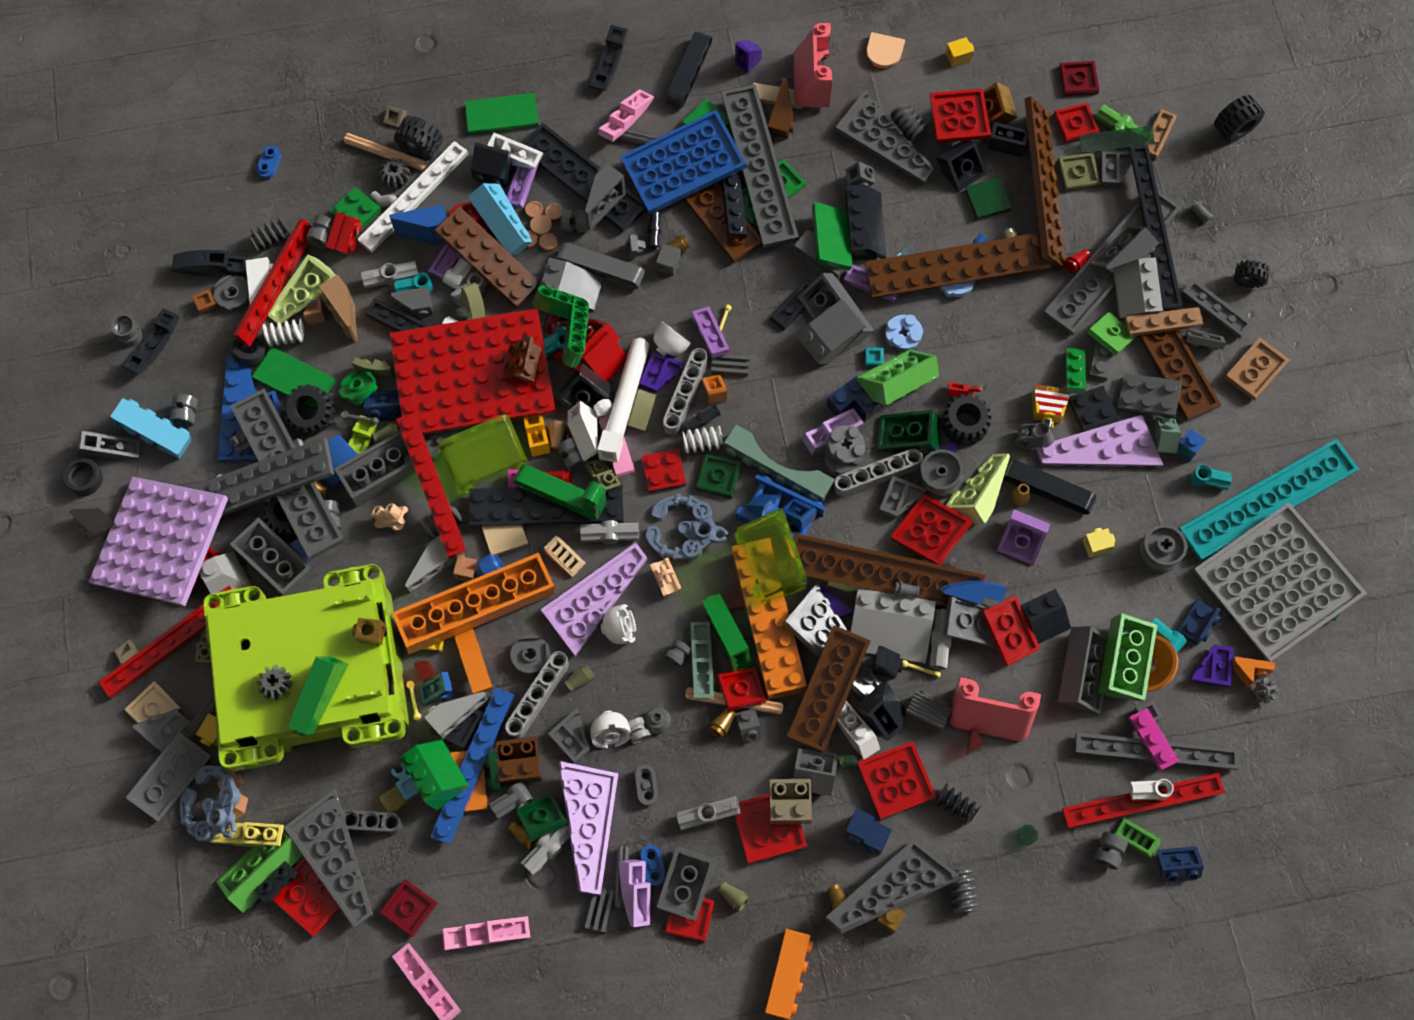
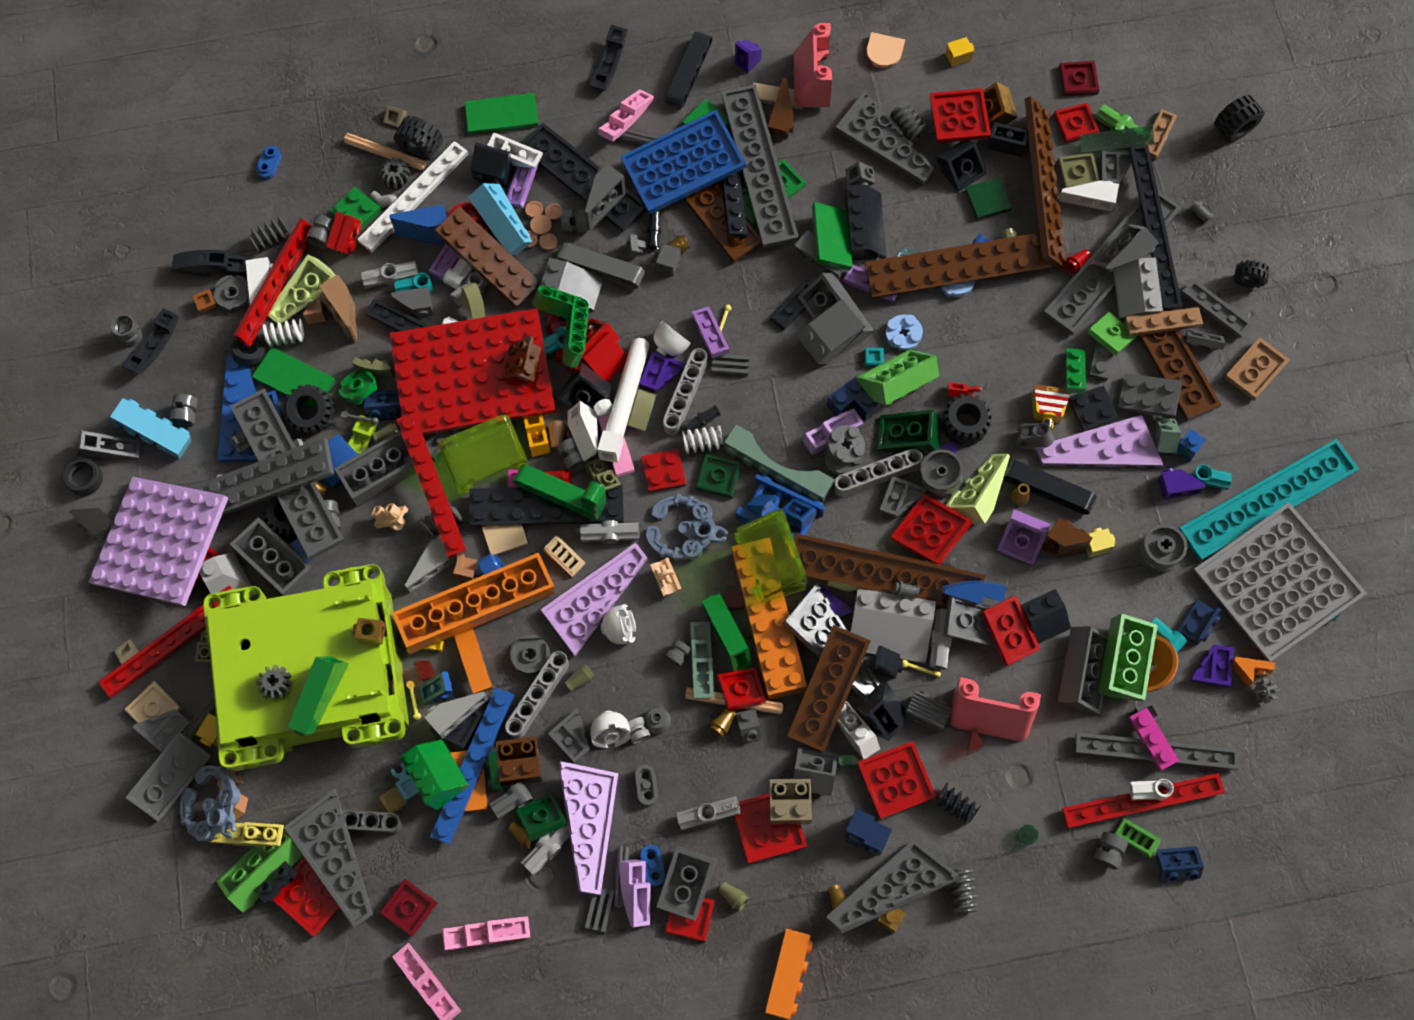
(715, 389): orange slope -> none
(1066, 539): none -> reddish brown slope
(1095, 195): none -> white slope
(1178, 484): none -> dark purple slope

